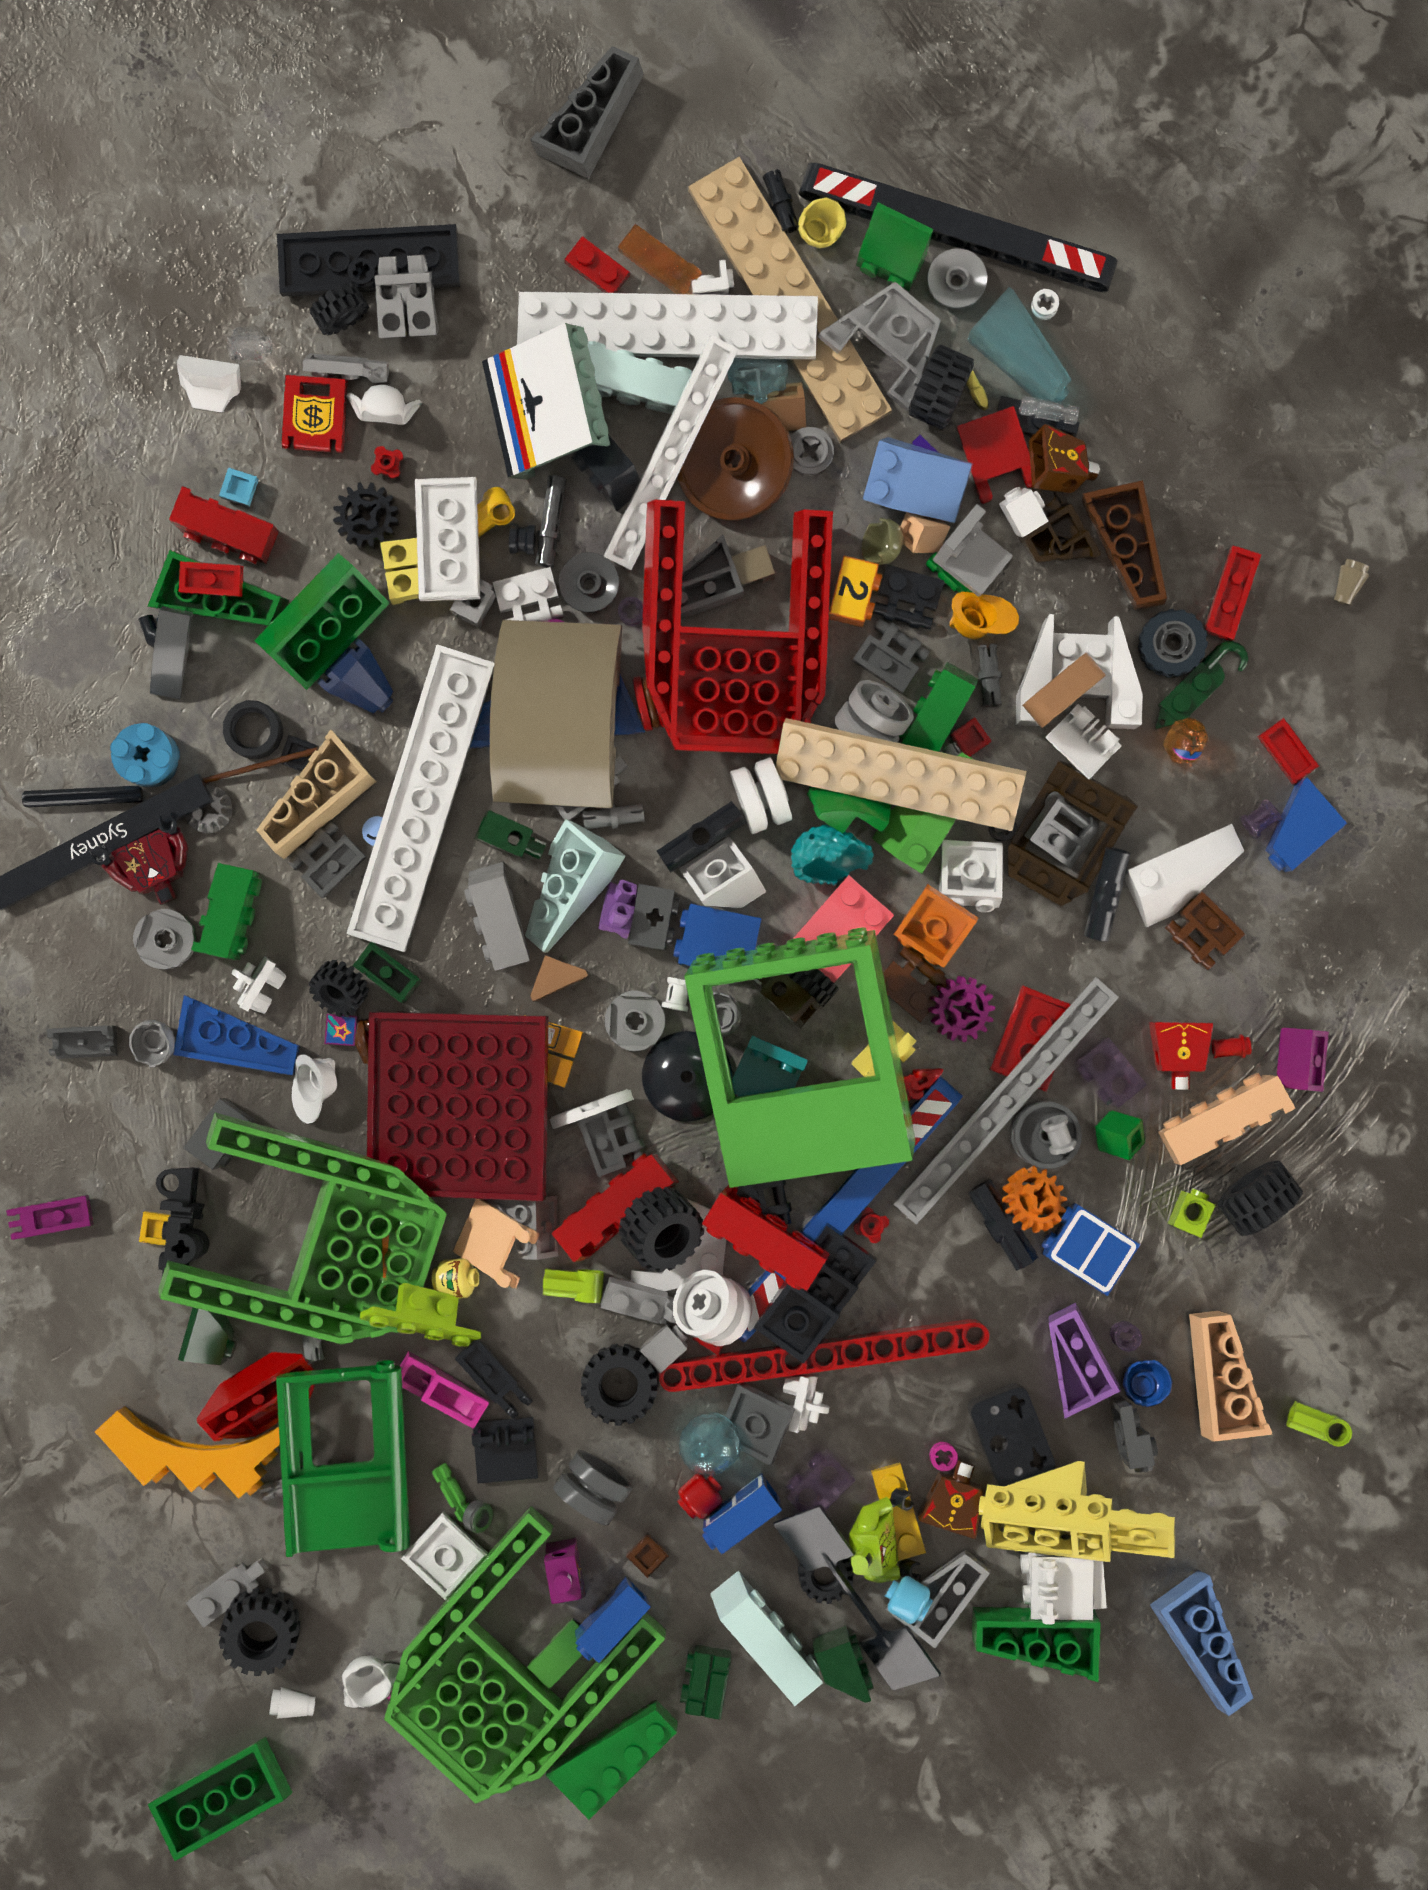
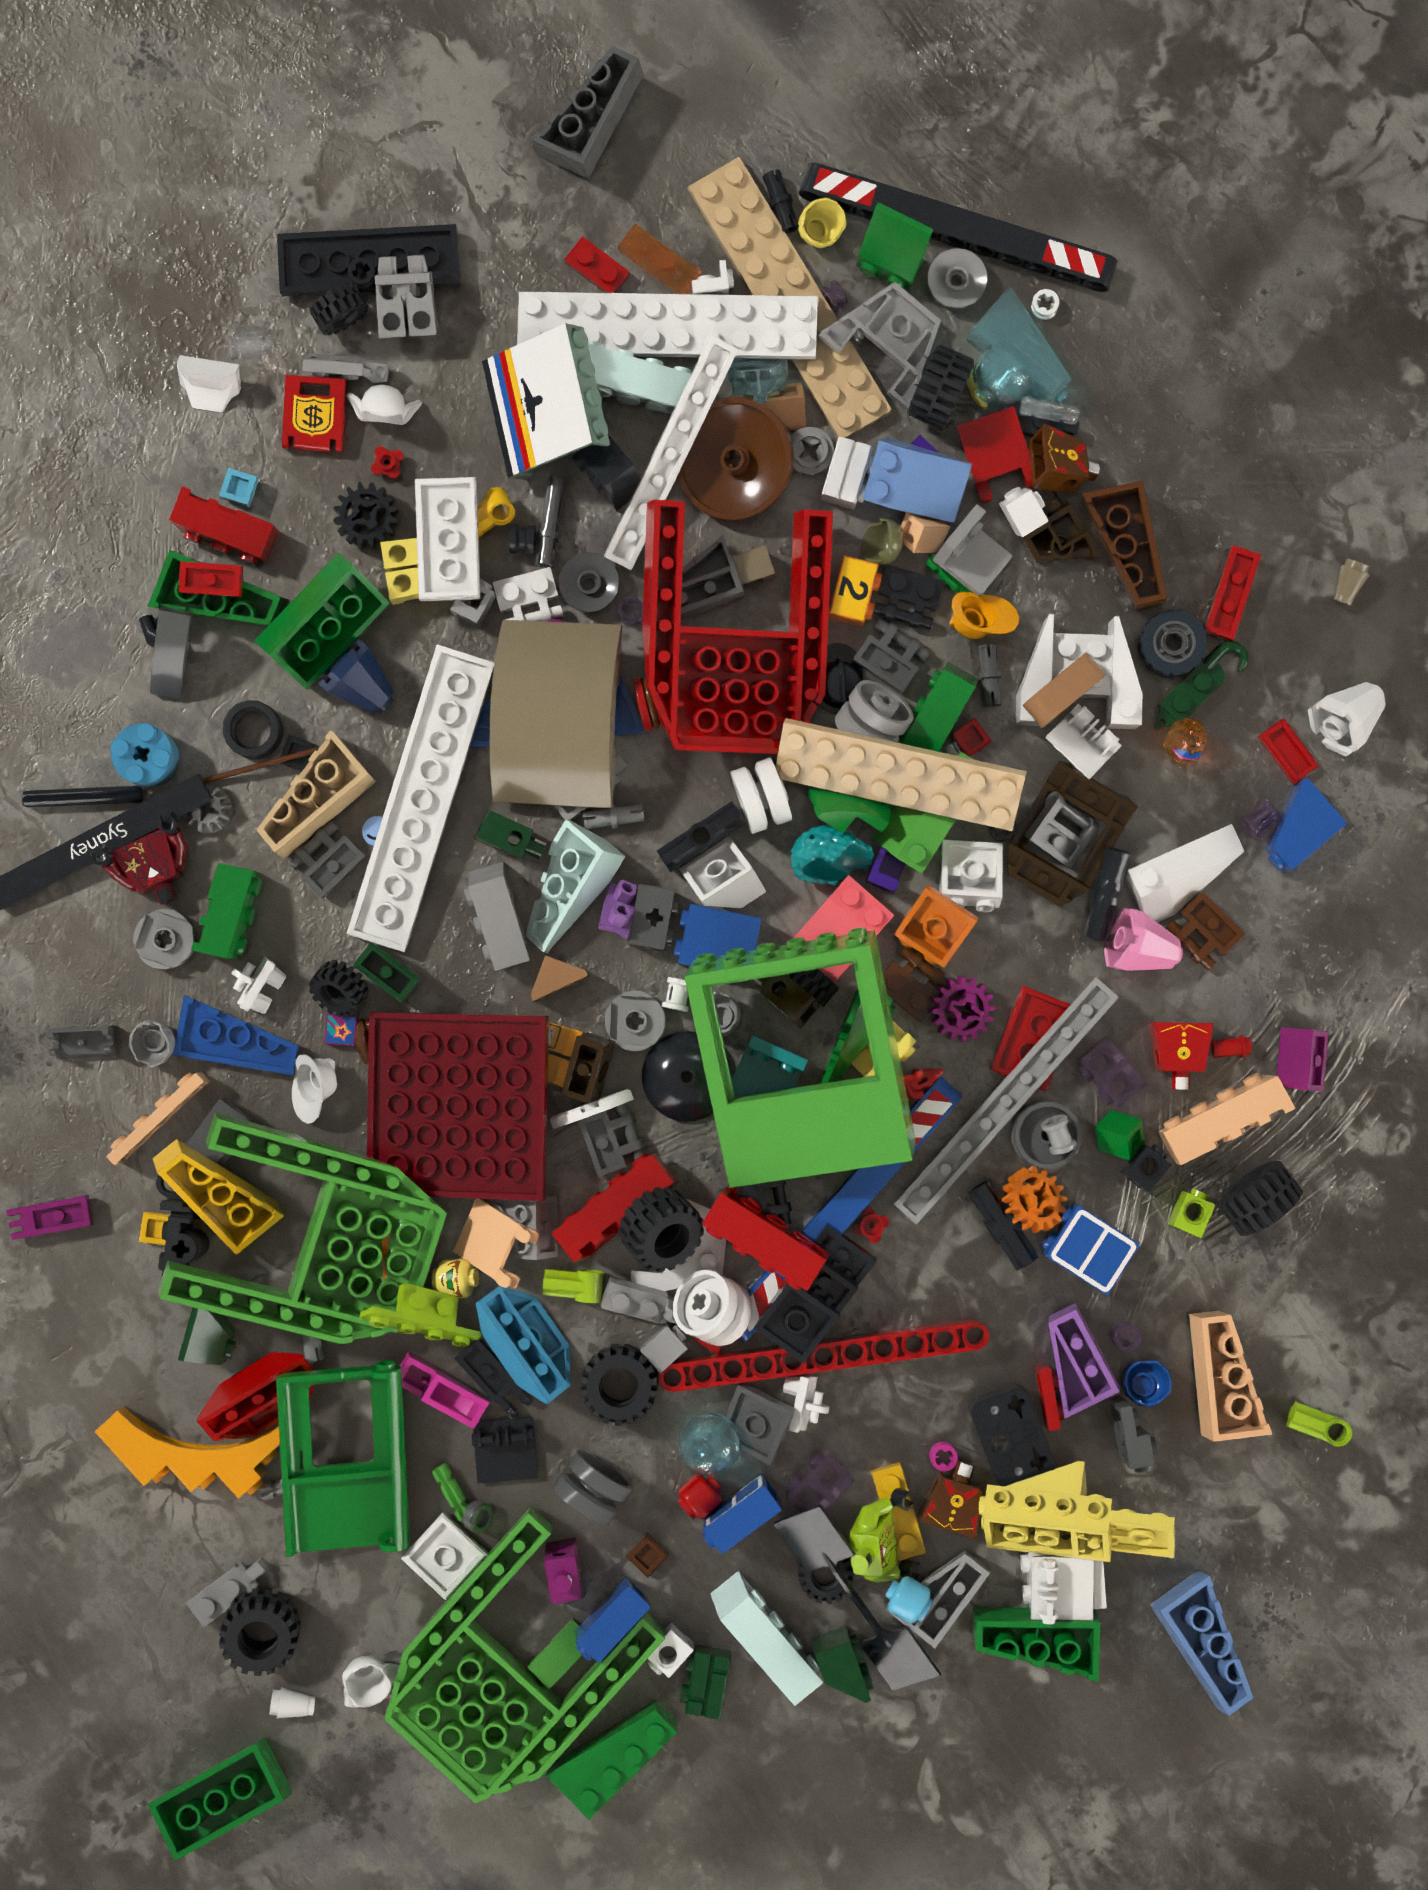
(148, 1125): none -> light nougat plate
(220, 1198): none -> yellow wedge
(526, 1342): none -> dark azure wedge
(588, 1067): none -> dark brown brick
(680, 1642): none -> white brick
(834, 295): none -> bush
(841, 676): none -> black piece
(846, 473): none -> white brick
(849, 1042): none -> green wedge
(885, 871): none -> dark purple panel
(999, 377): none -> clear light blue cylinder
(1047, 1384): none -> red plate
(1133, 1171): none -> black brick
(1141, 943): none -> bright pink cone
(1347, 717): none -> white cone

